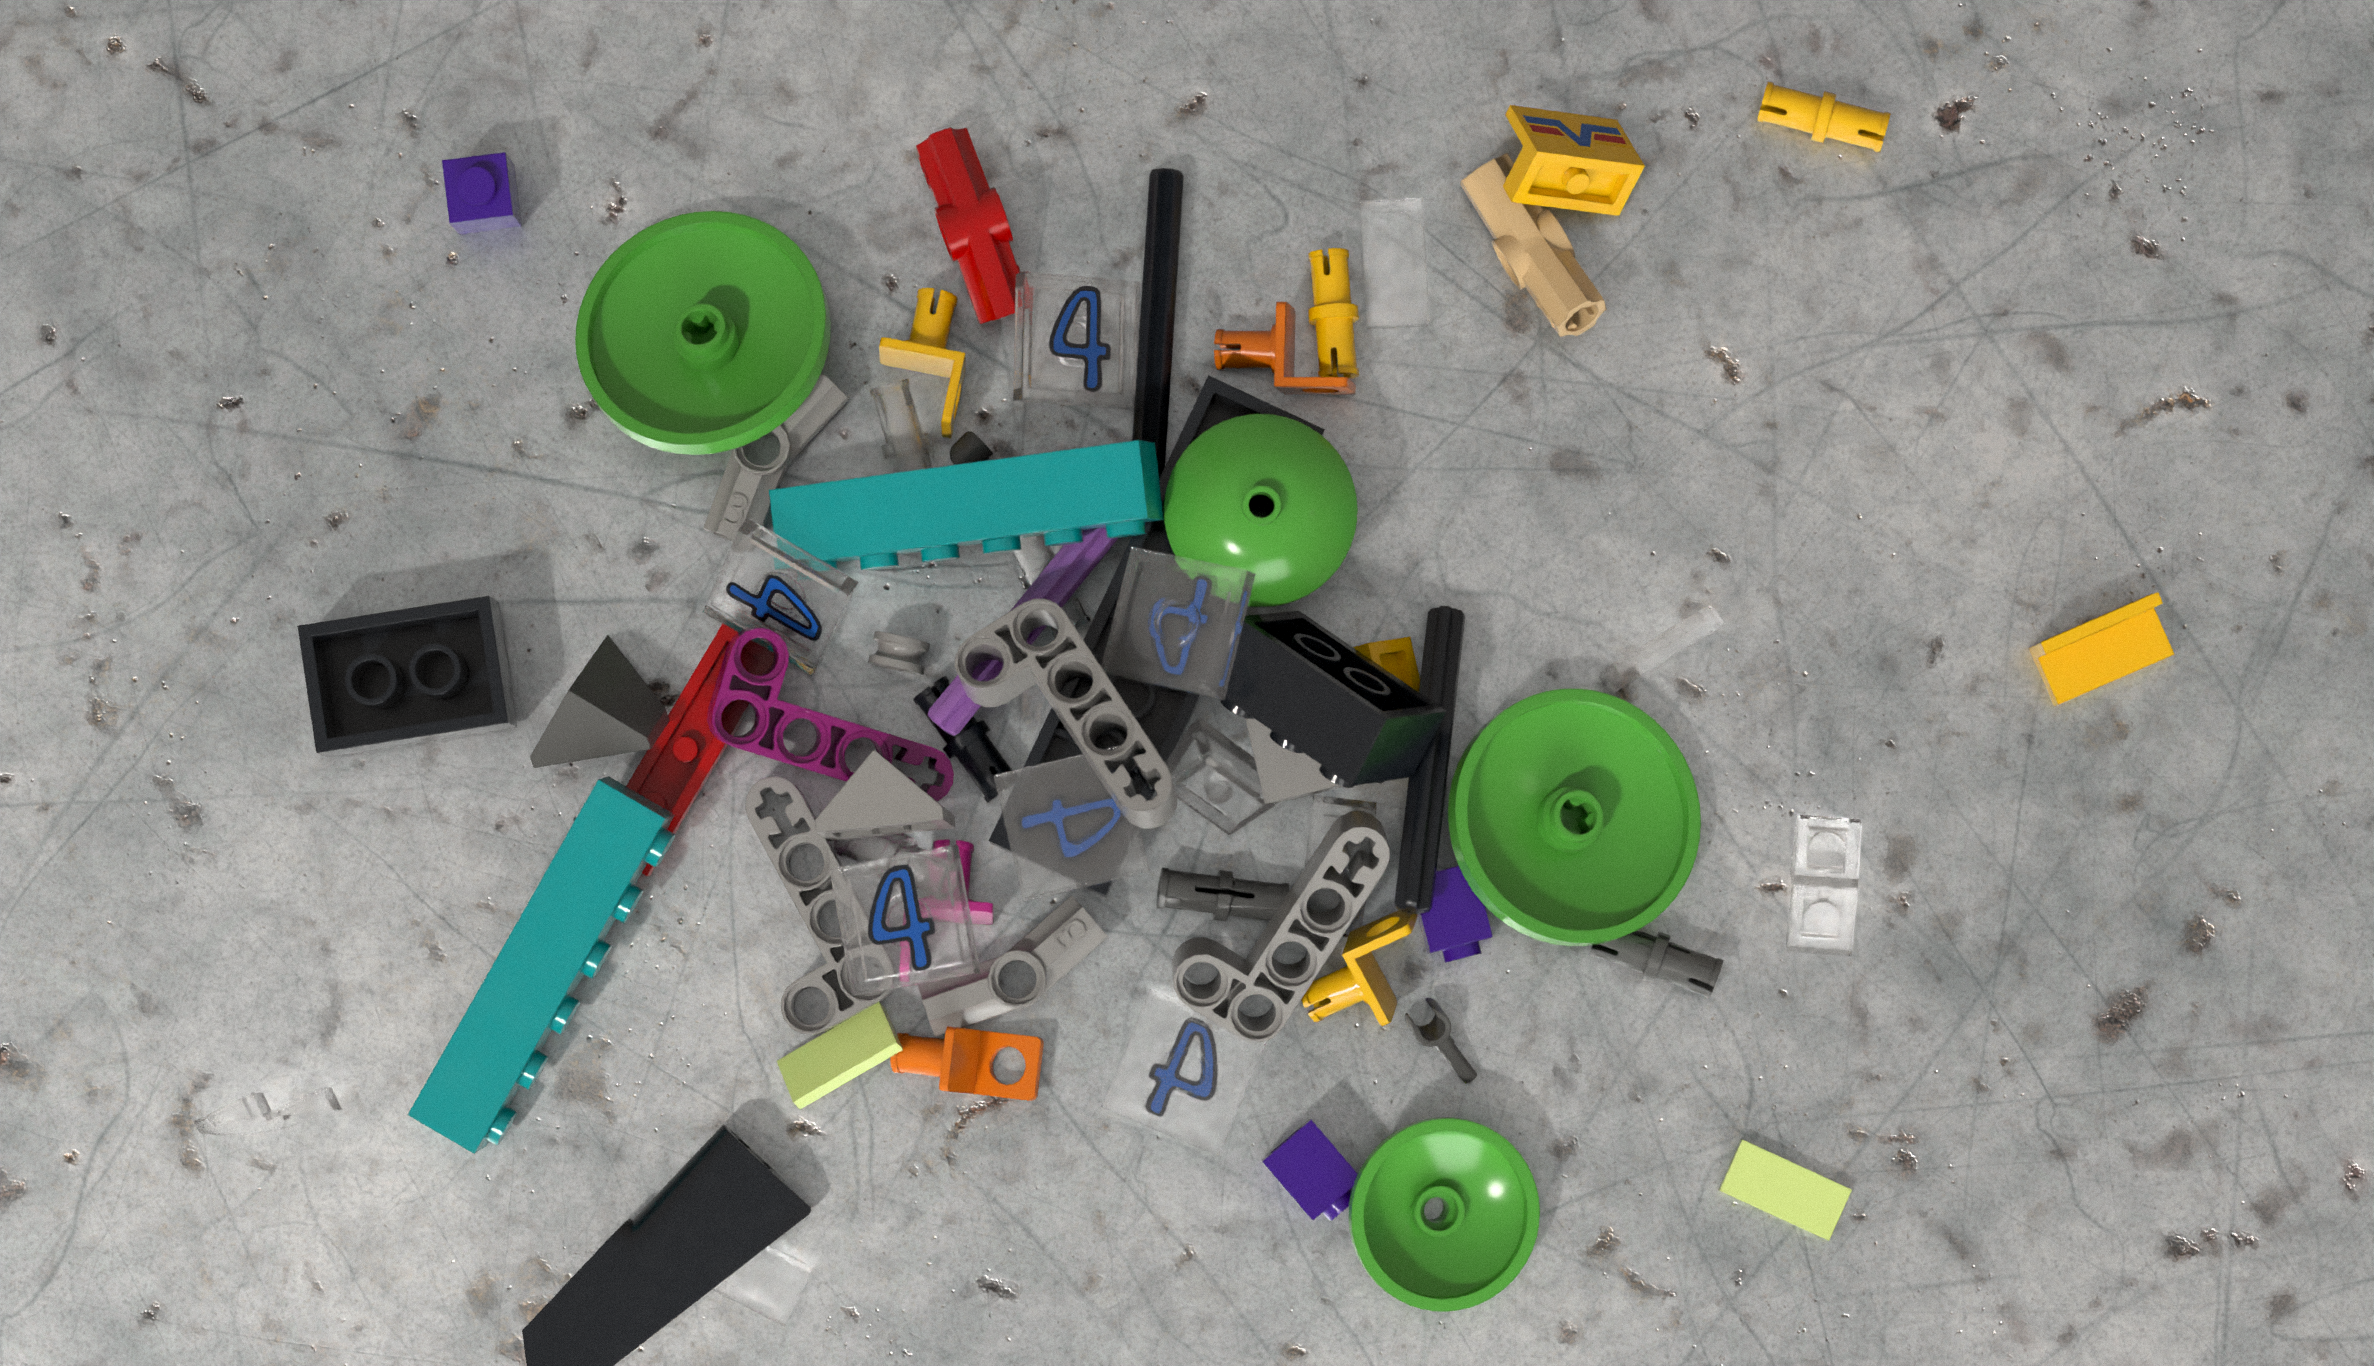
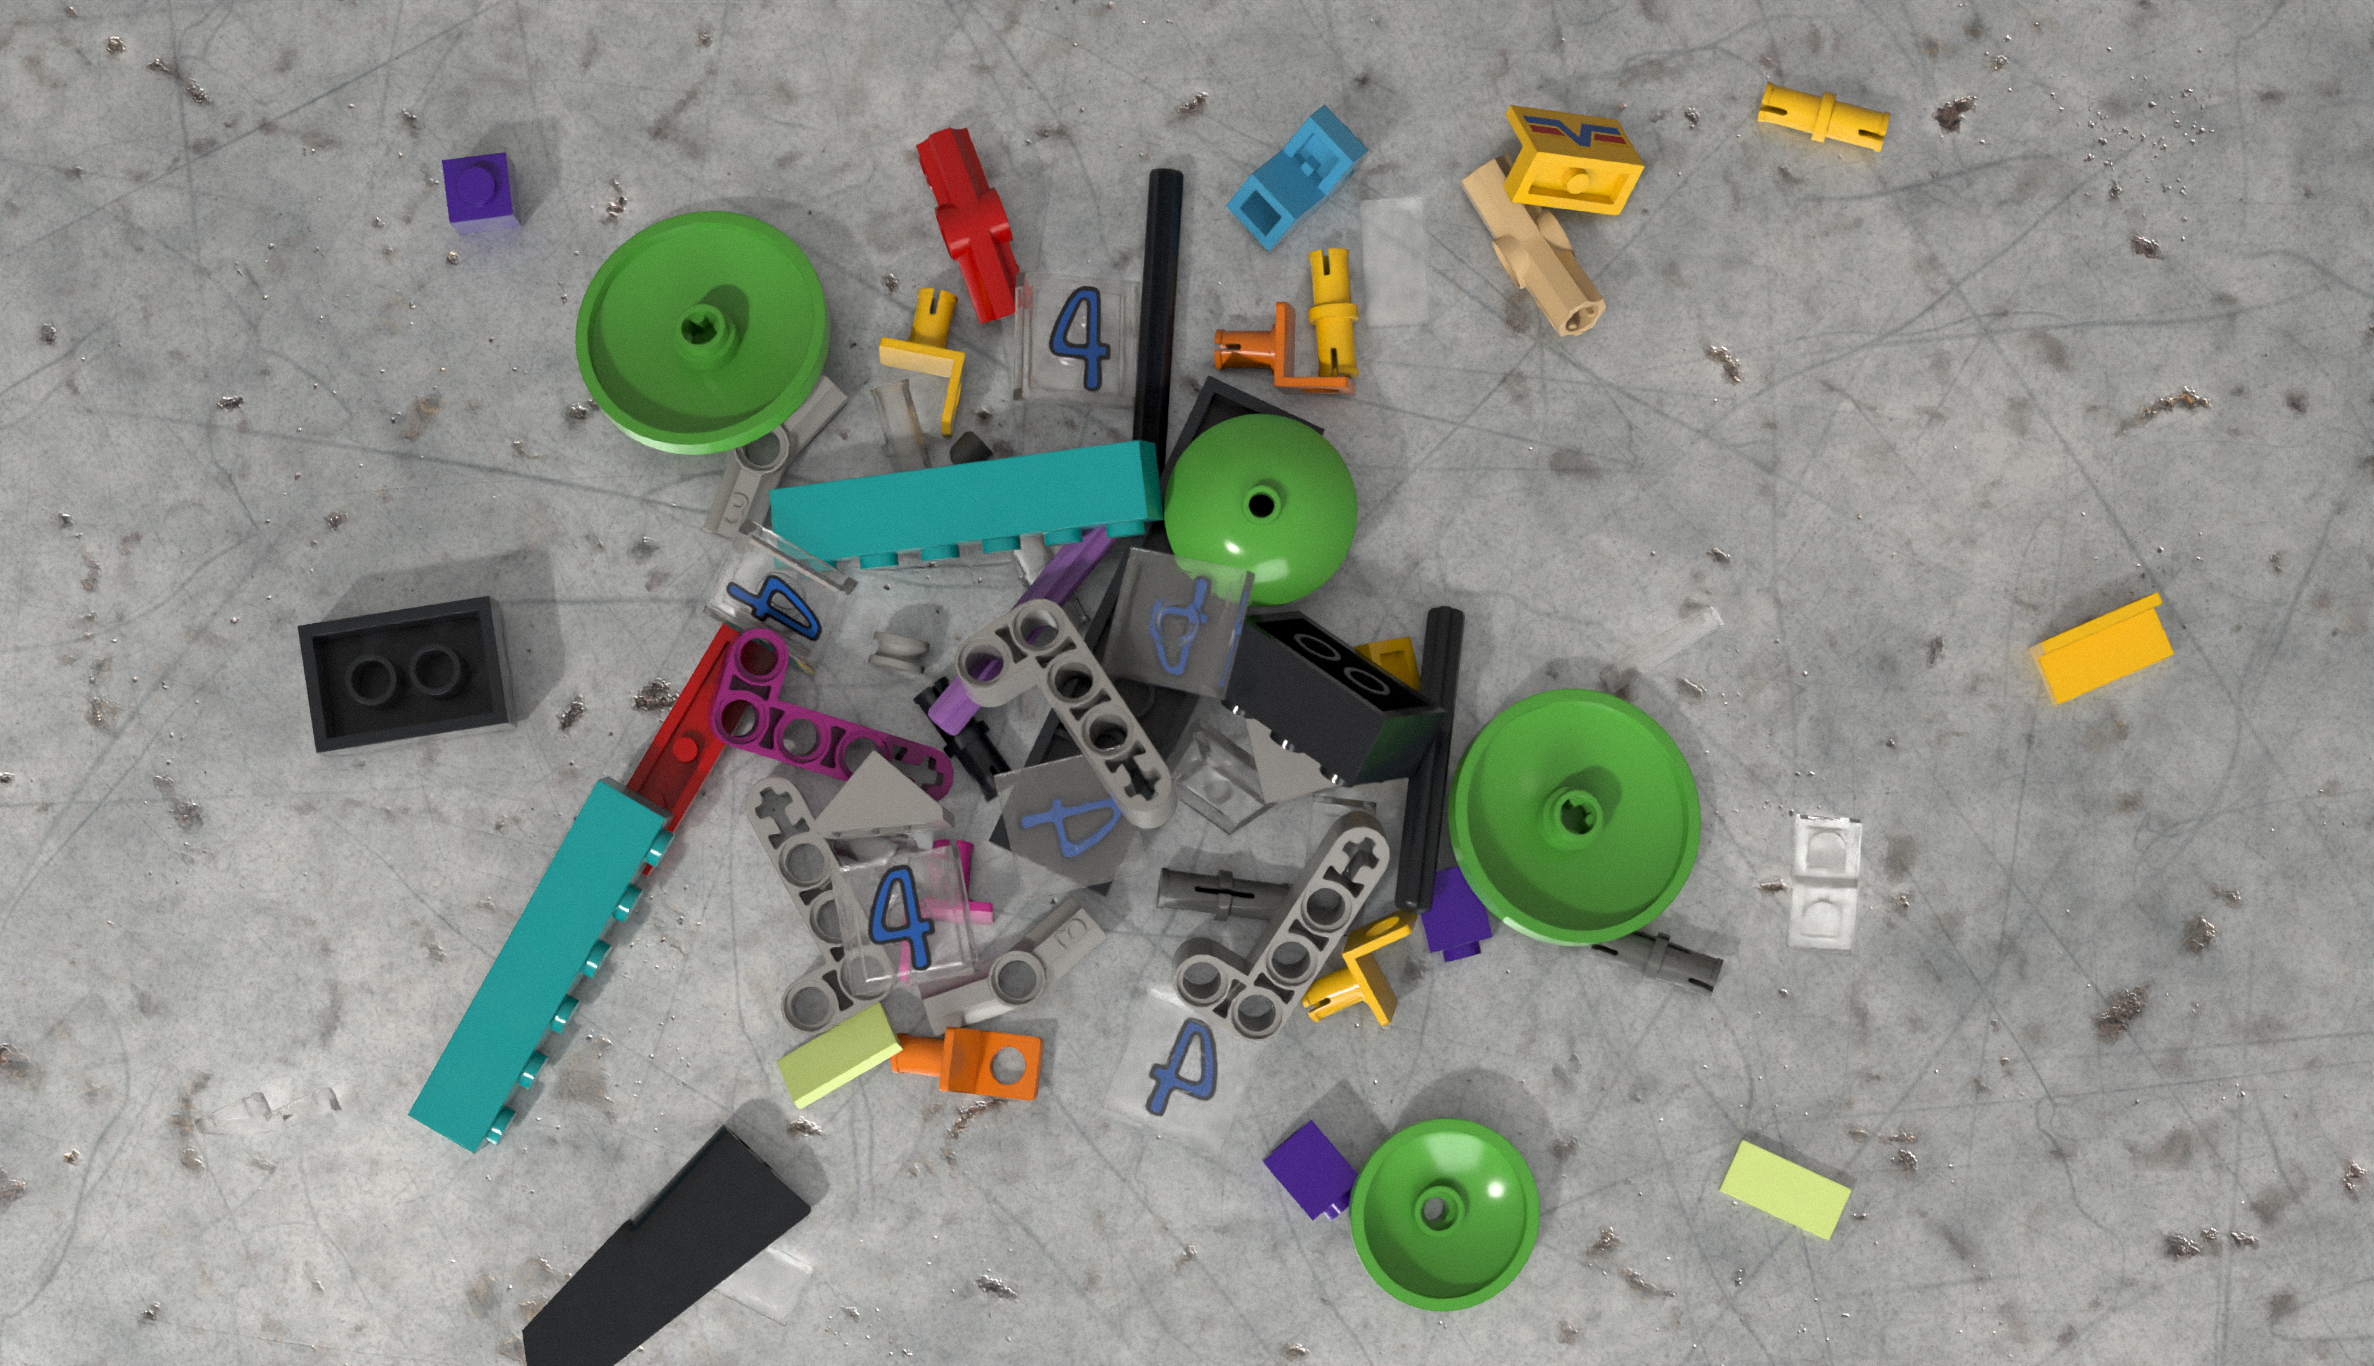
(602, 713): dark grey slope -> none
(1297, 179): none -> dark azure brick
(1437, 1035): dark grey hand -> none

